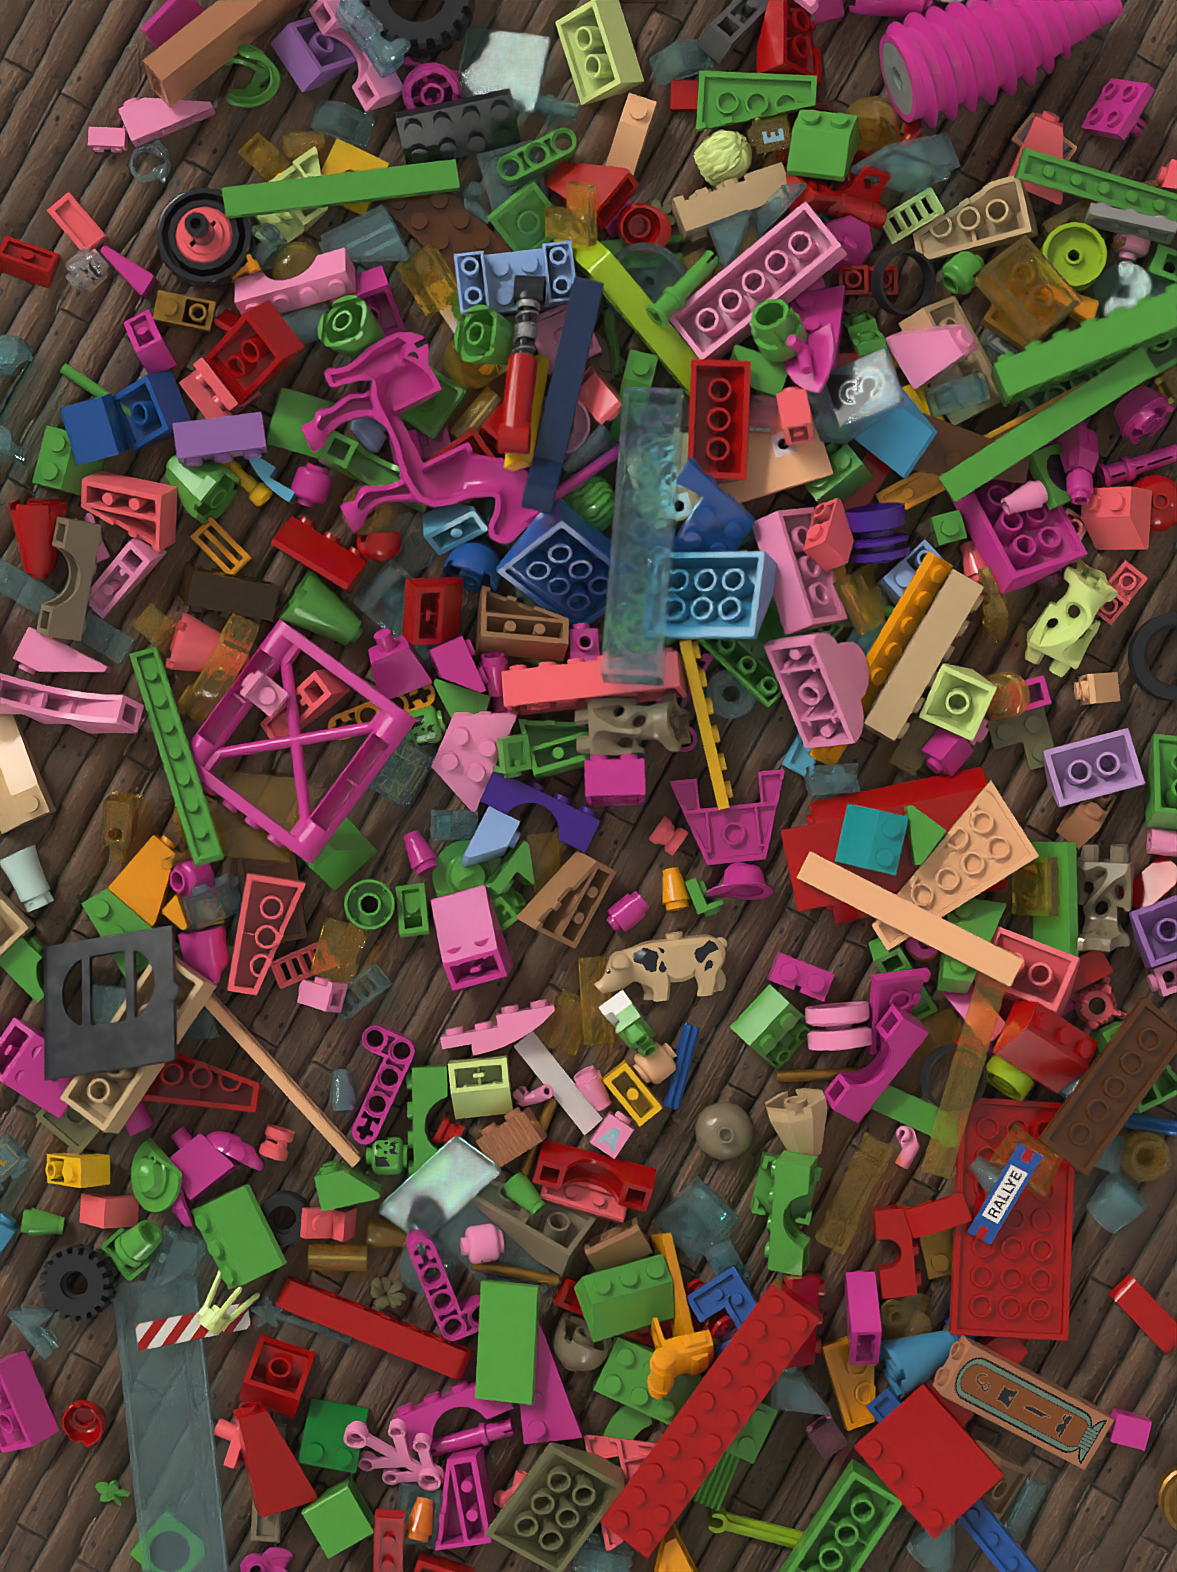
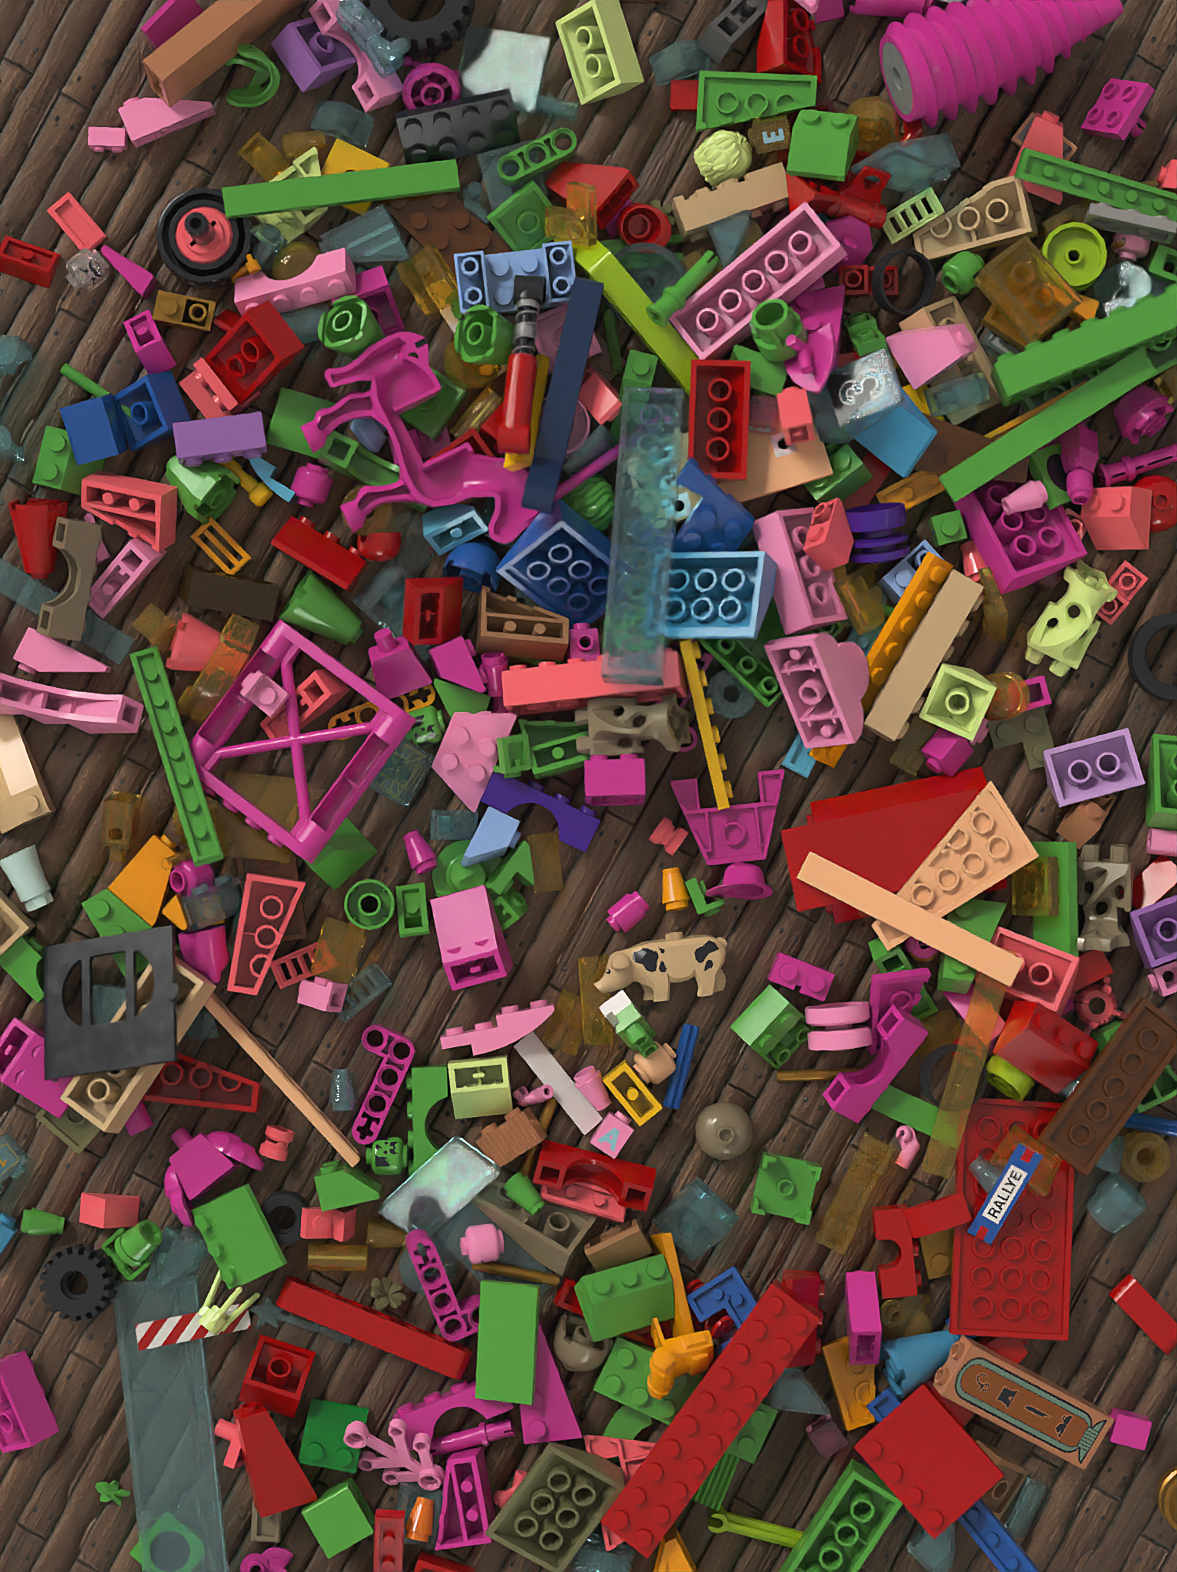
(29, 1323): clear light blue slope -> none
(78, 1170): yellow slope -> none
(84, 1422): red hair -> none
(154, 1178): bright green hat -> none
(157, 173): clear light blue piece -> none
(447, 1131): red wheel -> none
(569, 899): medium nougat wedge -> none
(632, 132): light nougat slope -> none
(723, 1257): clear light blue slope -> none
(776, 205): clear light blue slope -> none
(788, 1246): bright green arch -> none
(799, 1119): tan cone -> none
(832, 779): clear light blue hips -> none
(871, 839): teal slope -> none
(922, 834): bright green slope -> none
(1097, 688): light nougat slope -> none

